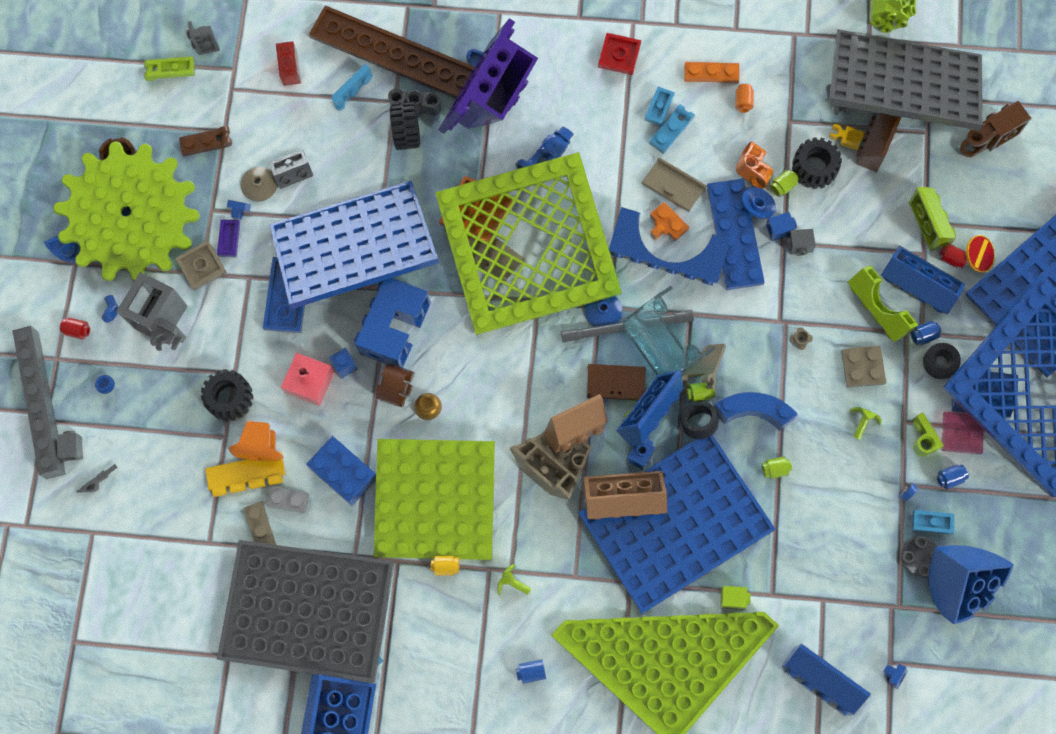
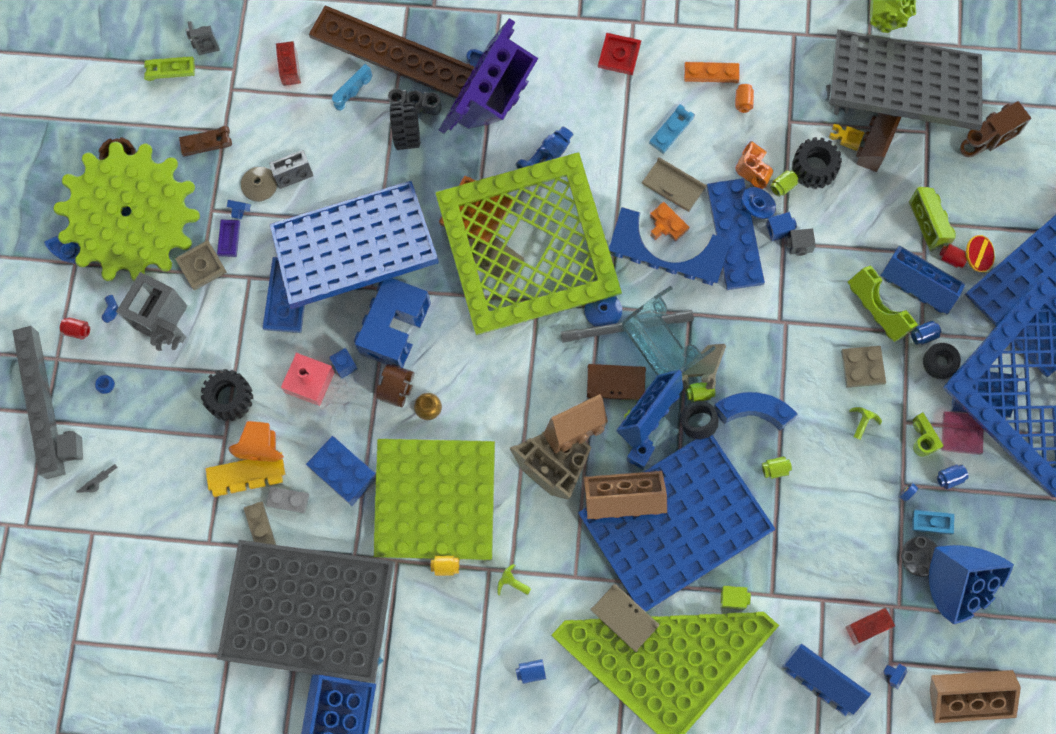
(621, 616): none -> dark tan door
(659, 106): dark azure plate -> none
(801, 343): dark tan plate -> none
(870, 626): none -> clear red brick
(974, 696): none -> medium nougat slope

